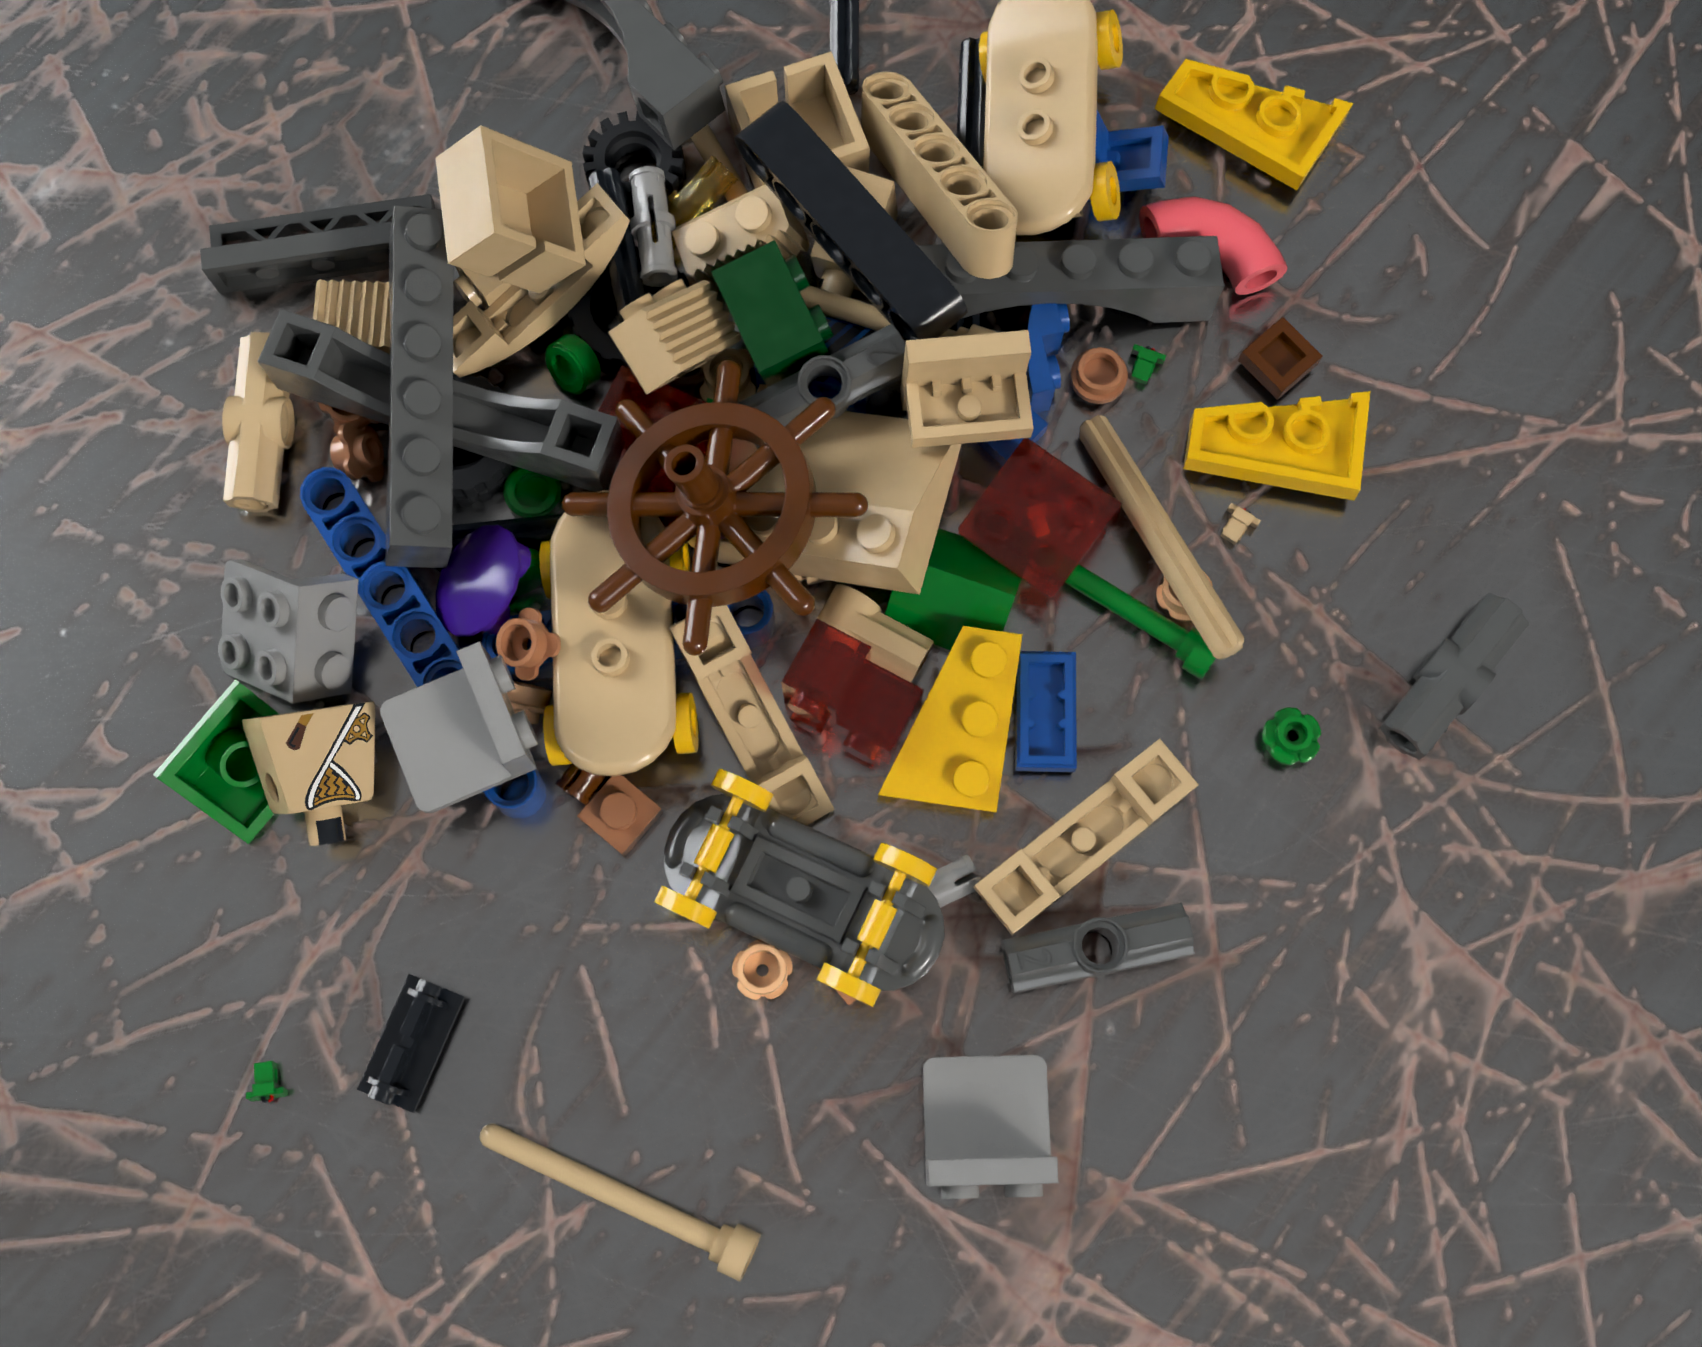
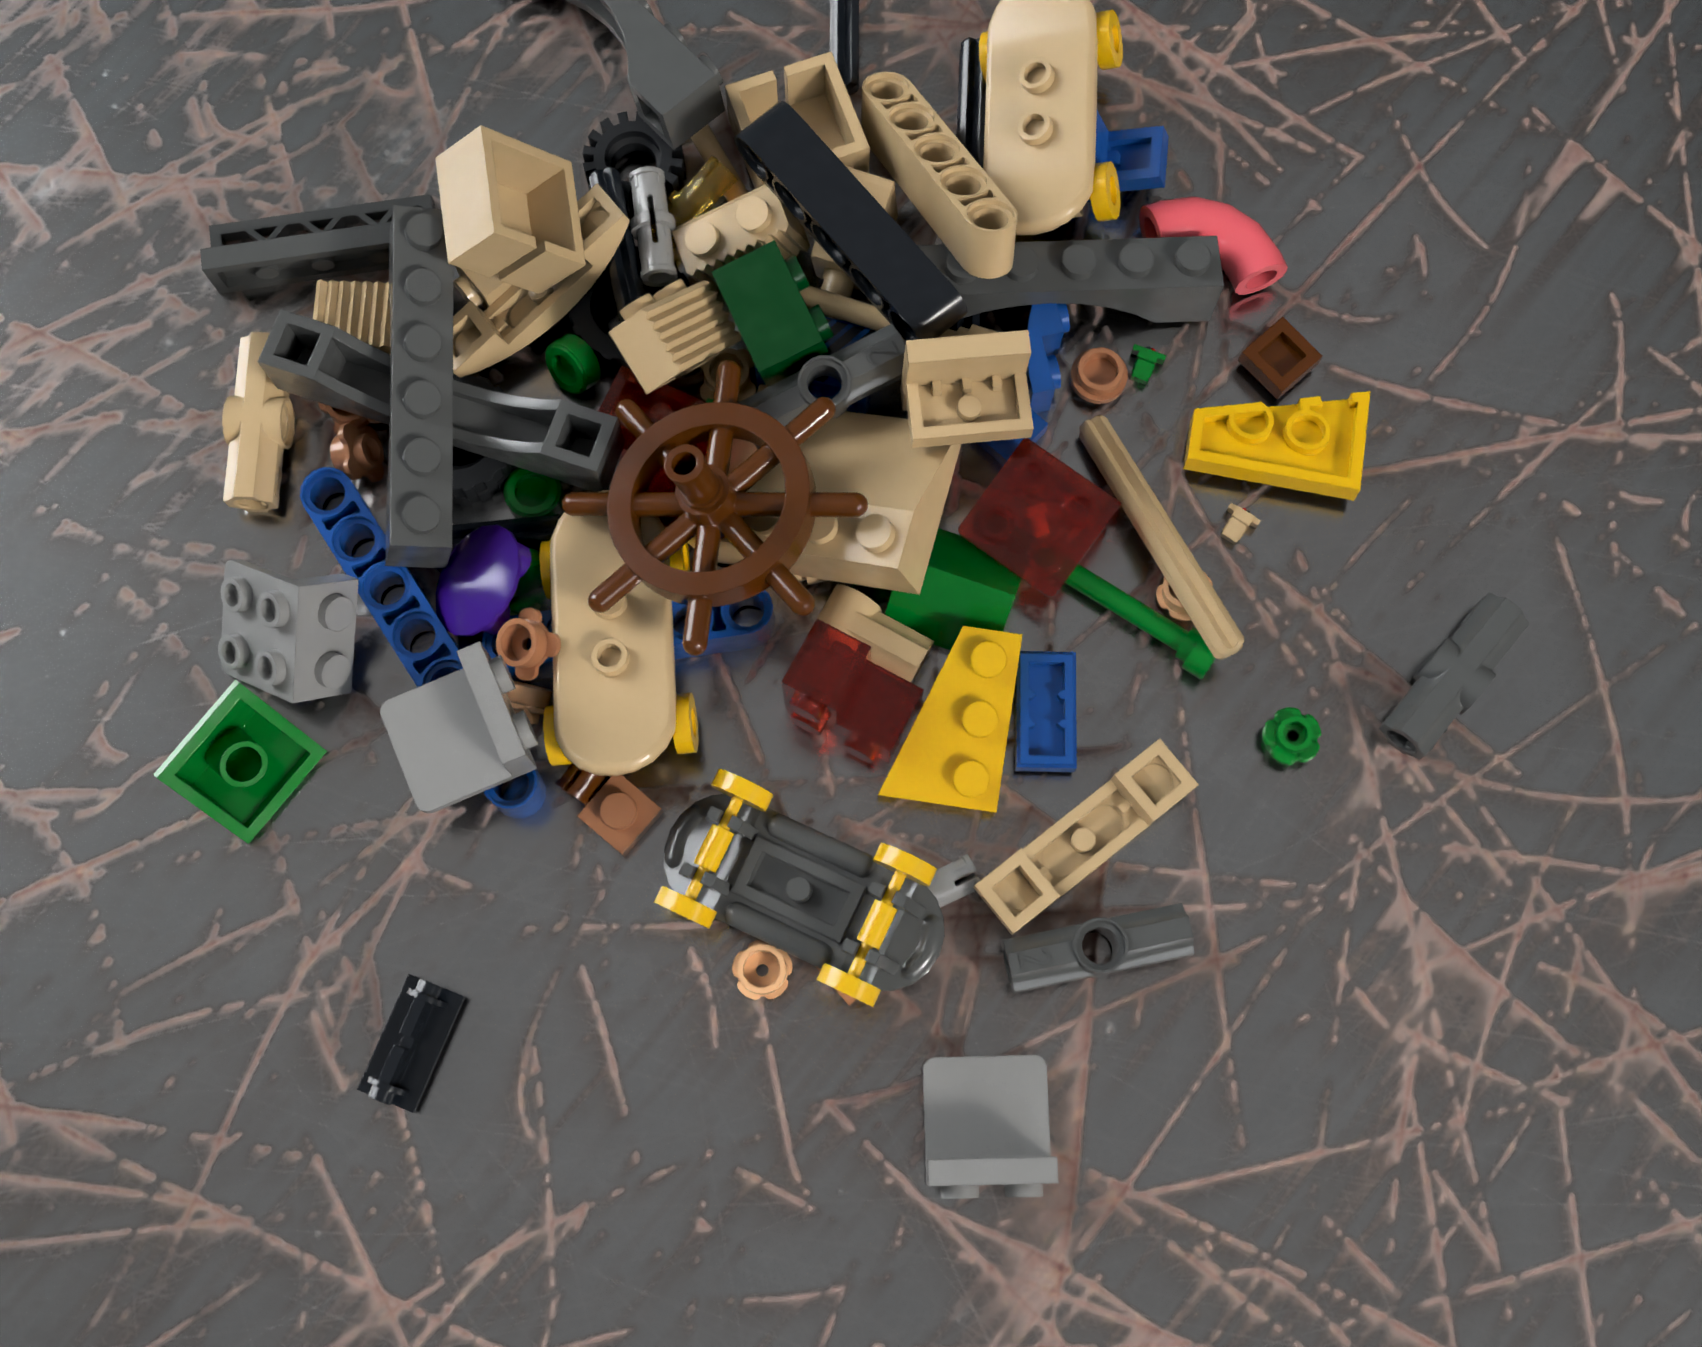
(266, 1083): green piece -> none
(315, 763): tan torso -> none
(727, 1246): tan piece -> none
(753, 720): tan slope -> none
(1260, 125): yellow wing -> none

